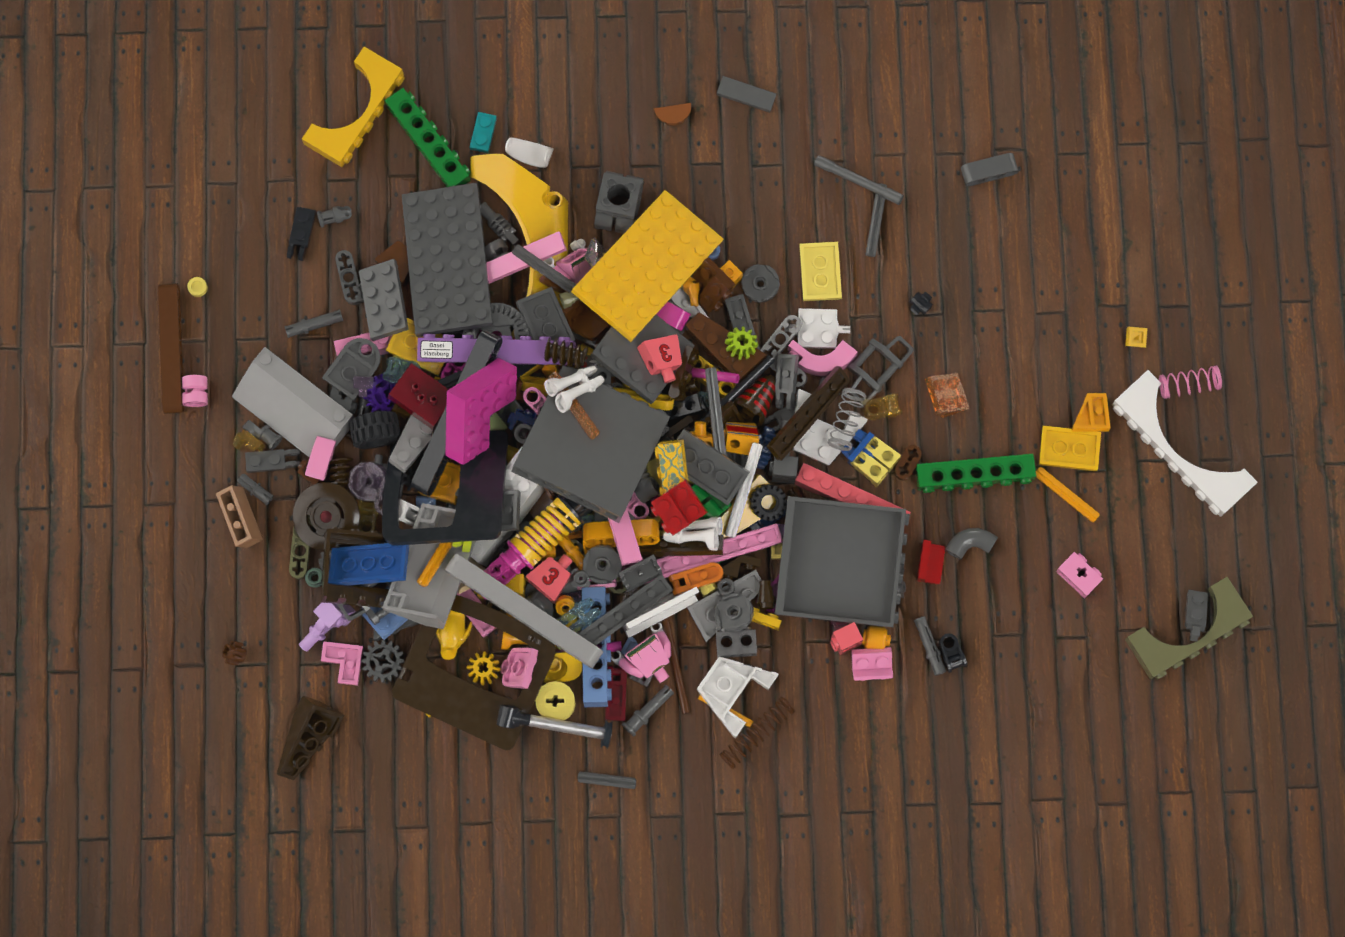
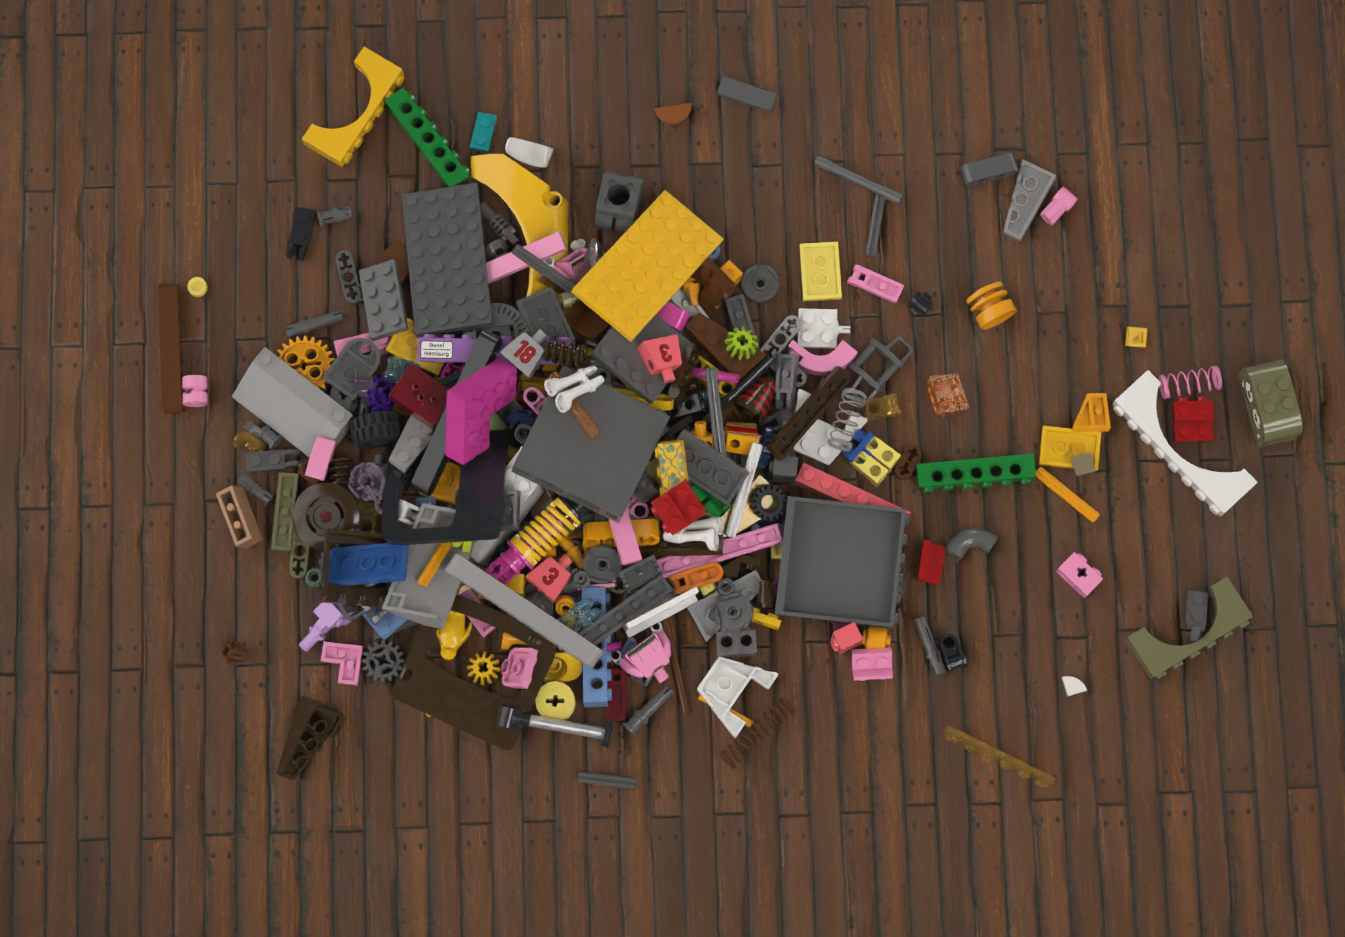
(283, 517): none -> olive plate
(301, 350): none -> light orange gear
(526, 352): none -> light grey torso
(876, 284): none -> bright pink plate
(990, 303): none -> light orange wheel
(990, 753): none -> clear yellow plate
(1029, 193): none -> light grey wing
(1060, 203): none -> bright pink piece
(1073, 685): none -> white tile
(1083, 464): none -> dark tan tile
(1193, 420): none -> red plate
(1271, 403): none -> olive brick

